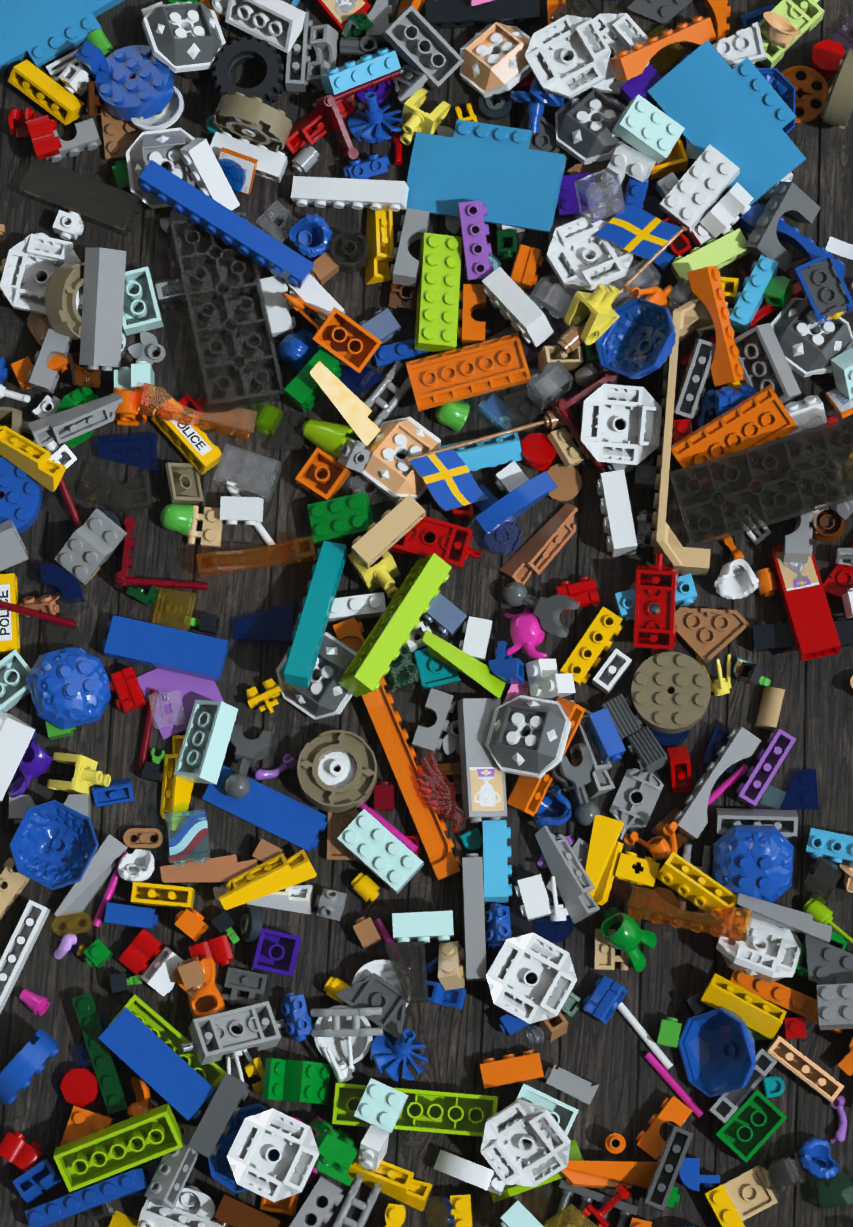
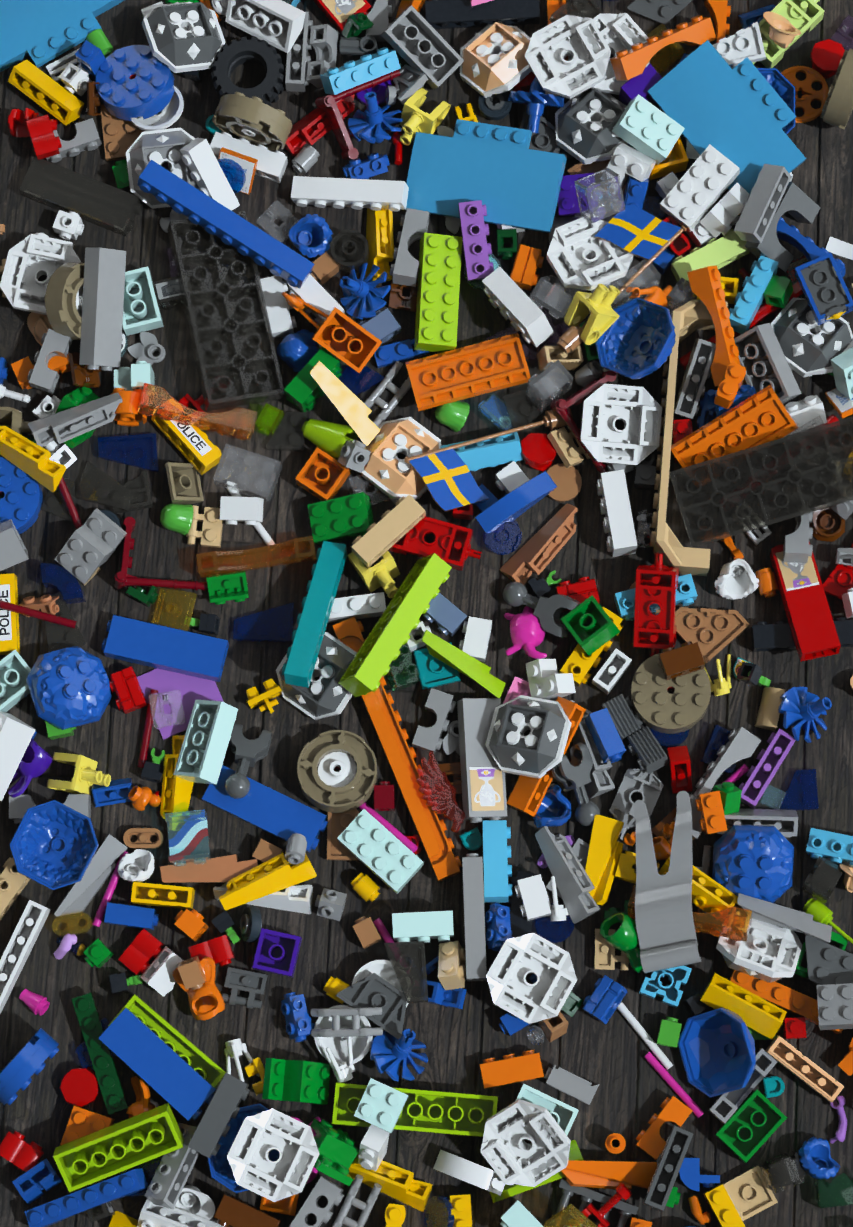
(142, 796): none -> orange animal
(214, 1037): light grey brick -> none
(227, 587): none -> green bracket
(289, 762): medium lavender piece -> none
(296, 848): none -> light grey brick
(361, 295): none -> blue piece
(390, 95): none -> light grey tile
(472, 298): orange arch -> none
(505, 667): blue brick -> none
(541, 587): none -> black piece
(590, 625): none -> green brick
(665, 901): none -> light grey flag
(670, 993): none -> medium azure brick
(681, 660): none -> reddish brown brick
(702, 1218): none -> orange arm
(711, 812): none -> orange brick
(729, 386): none -> orange brick
(730, 797): none -> green brick
(762, 203): none -> light grey brick
(803, 711): none -> blue piece

